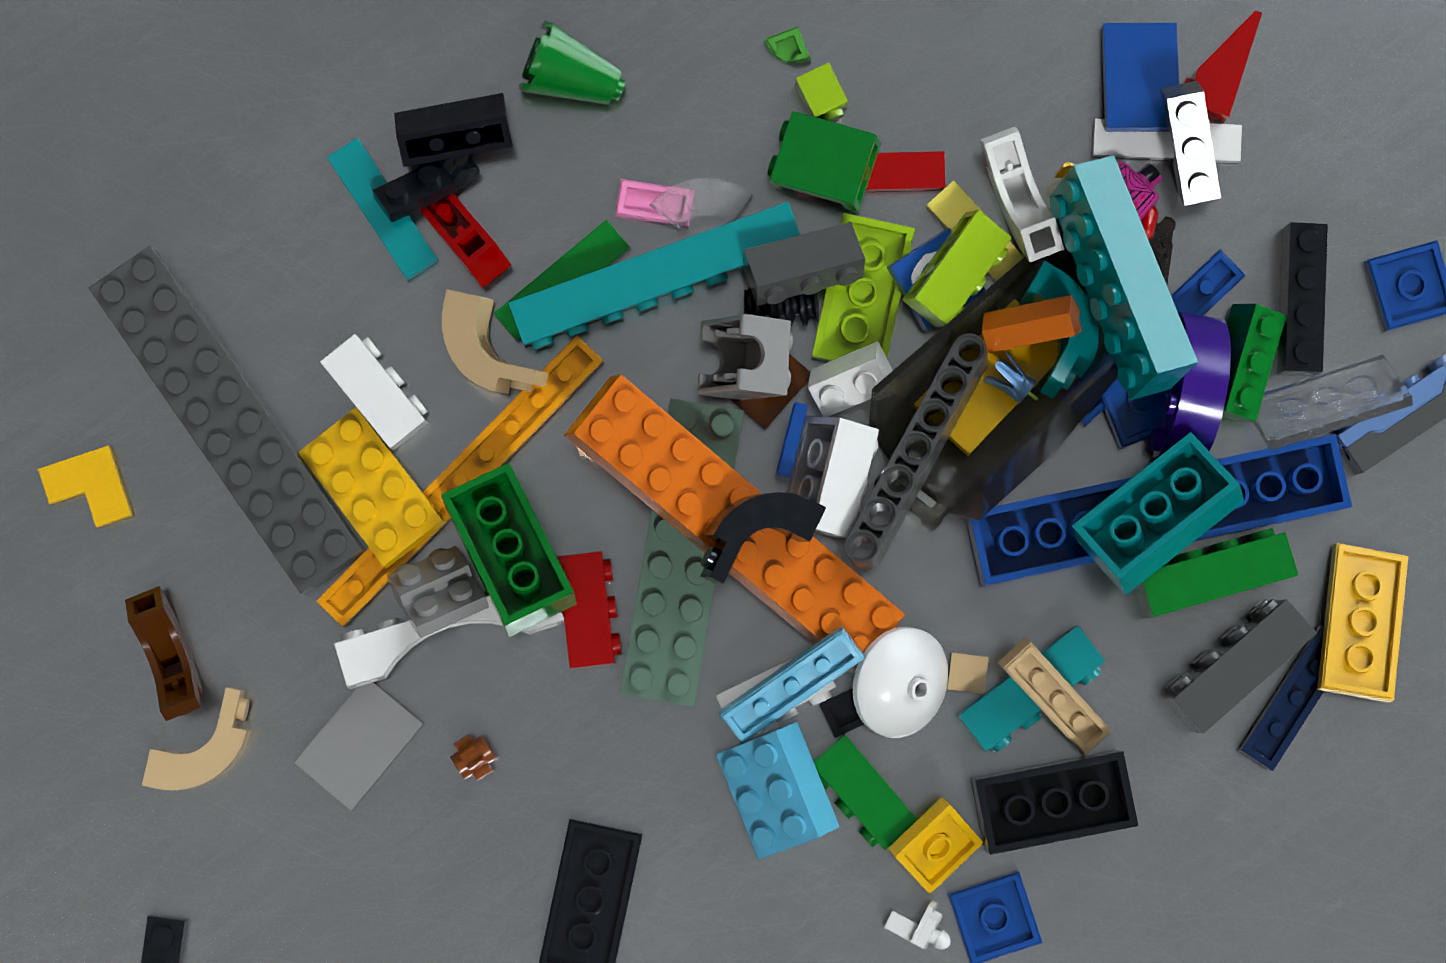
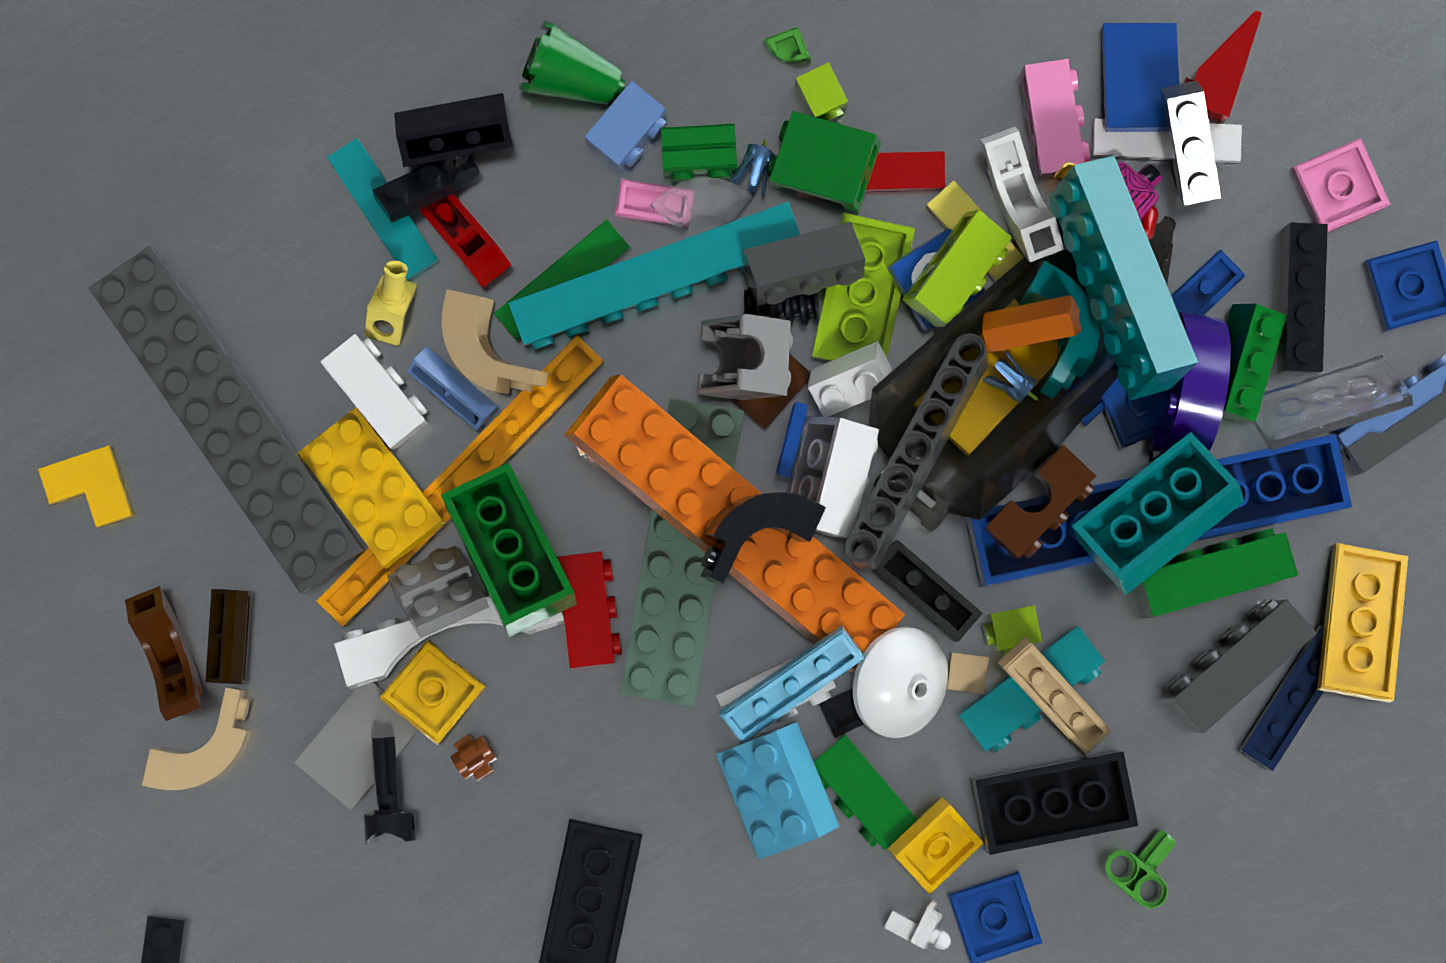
(228, 636): none -> dark brown piece
(389, 816): none -> black piece
(390, 303): none -> light yellow bracket
(432, 692): none -> yellow tile
(452, 388): none -> medium blue piece
(626, 127): none -> medium blue brick
(699, 151): none -> green brick
(759, 158): none -> flat silver piece
(927, 591): none -> pearl dark grey brick
(1010, 627): none -> lime brick
(1053, 116): none -> bright pink brick
(1065, 481): none -> reddish brown arch
(1141, 869): none -> bright green beam
(1341, 185): none -> bright pink tile

